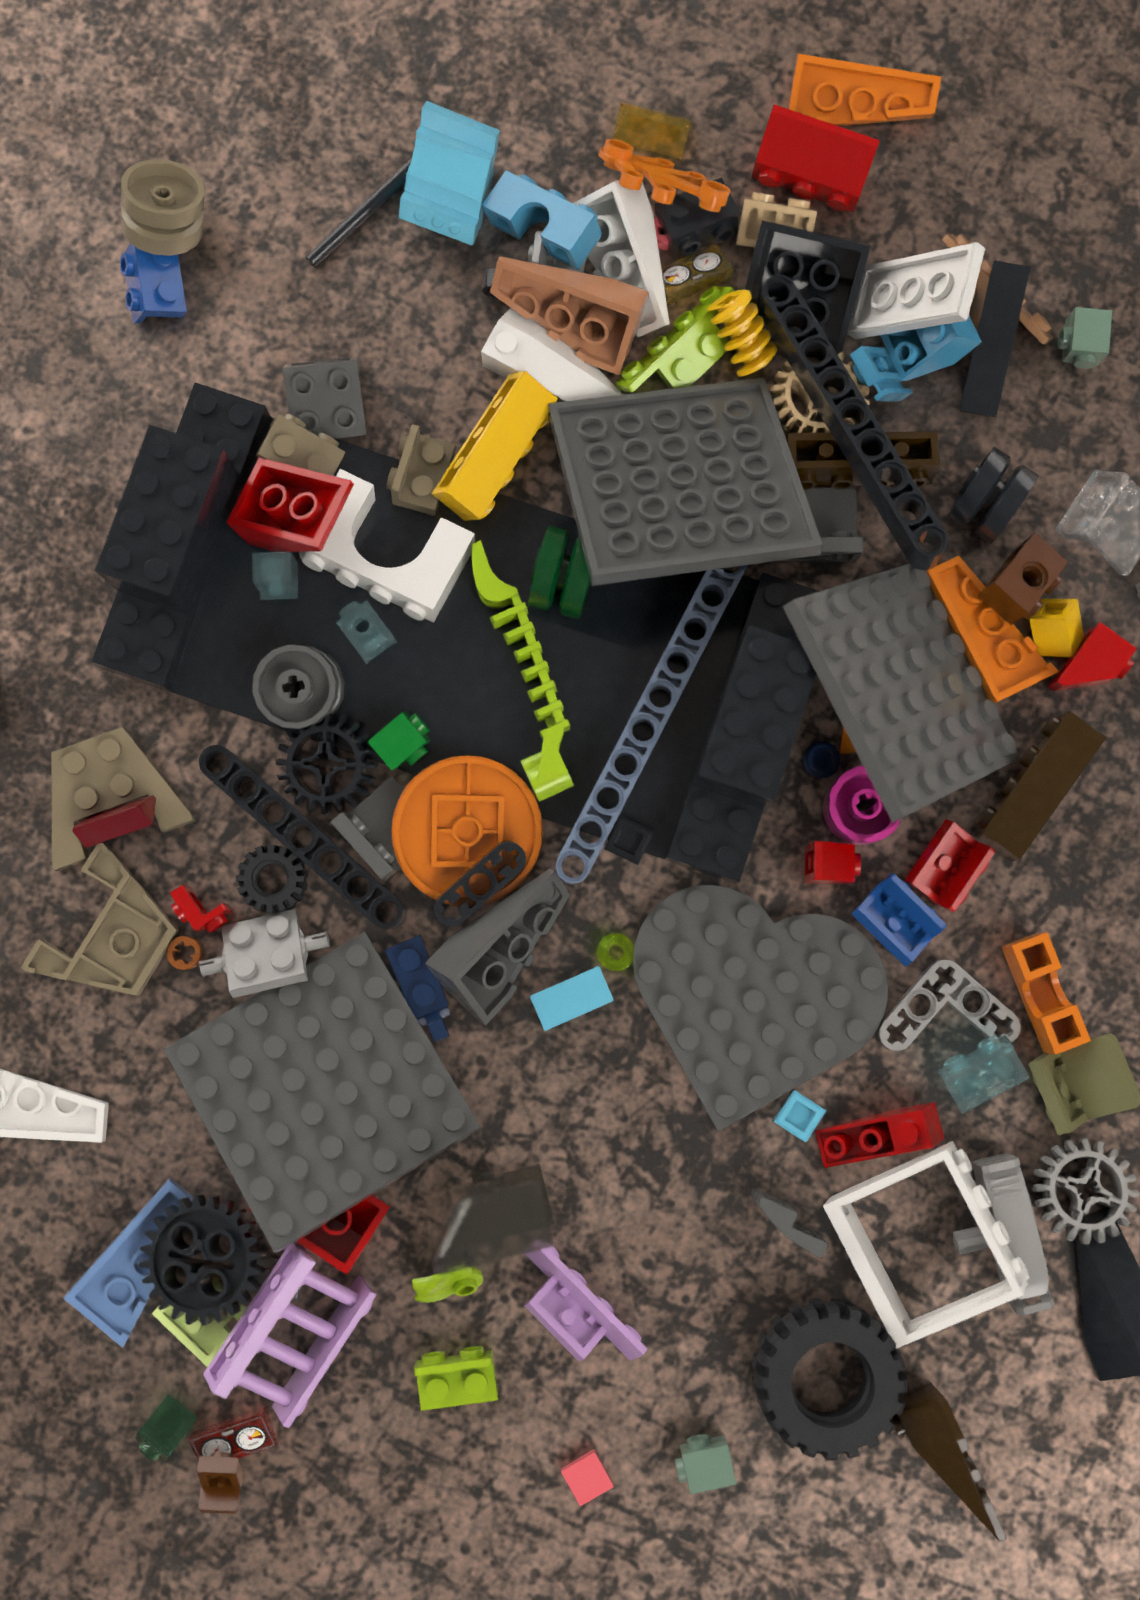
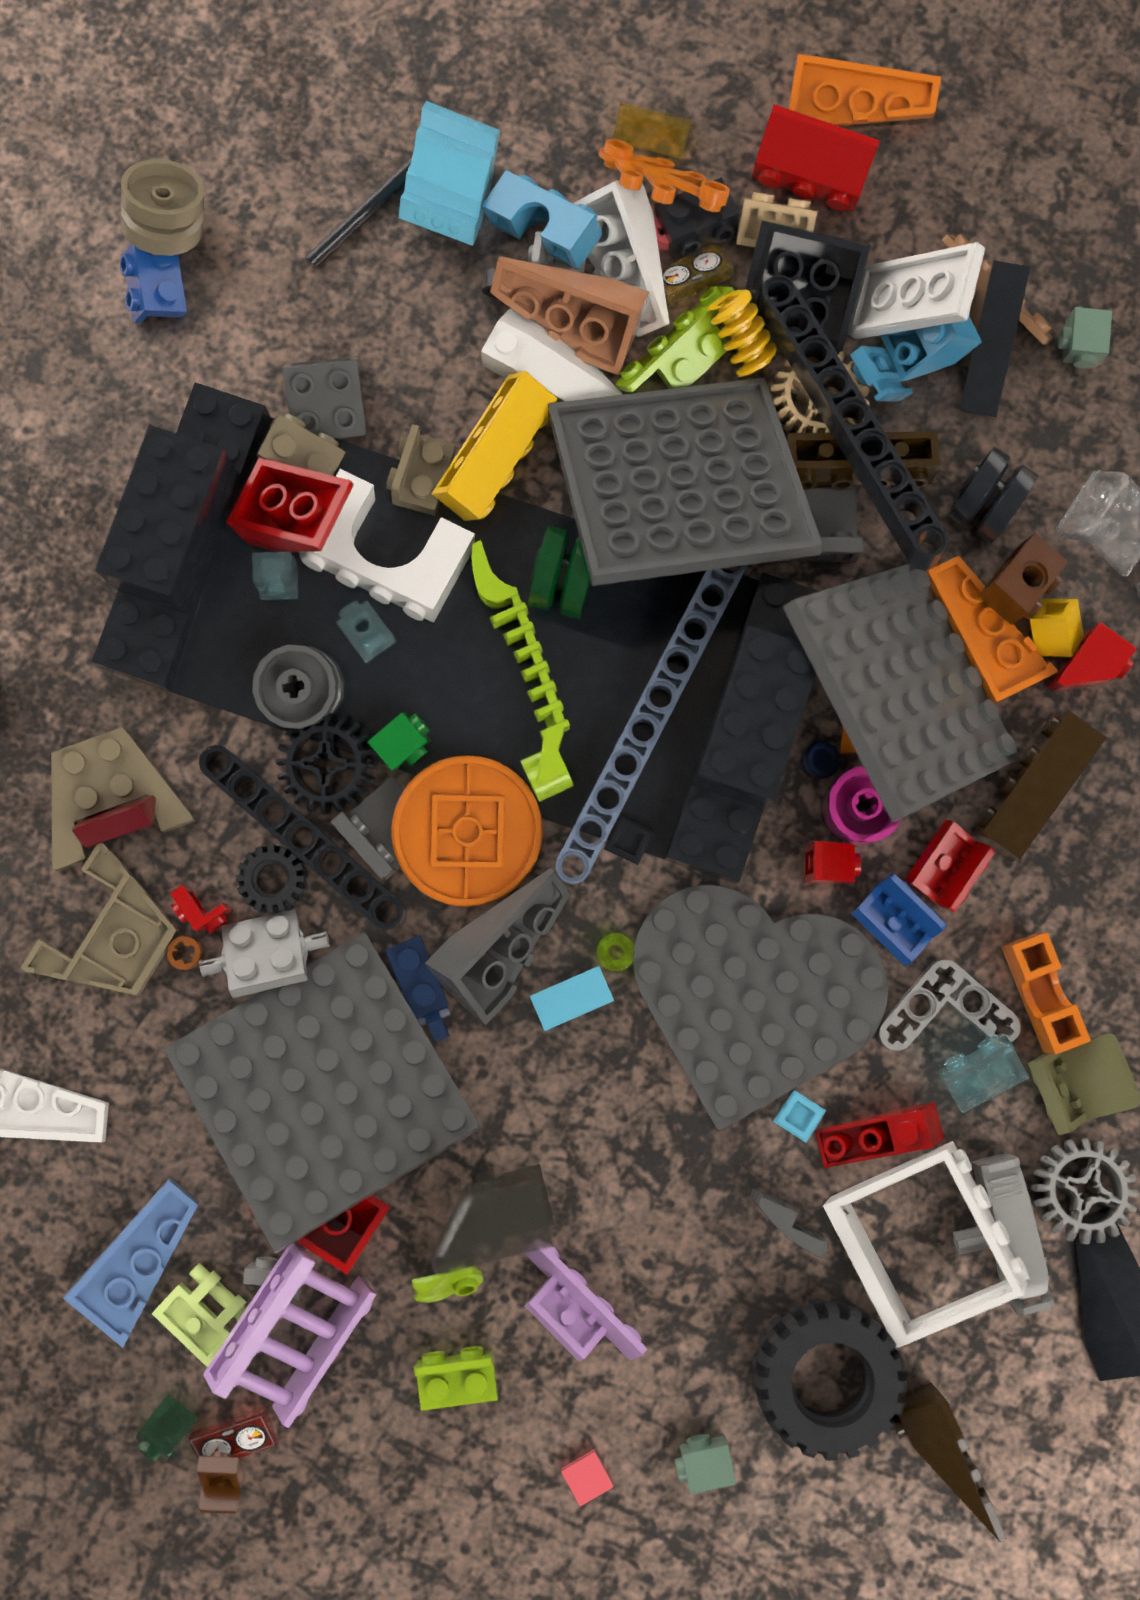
(198, 1295): black gear -> none
(452, 896): black beam -> none

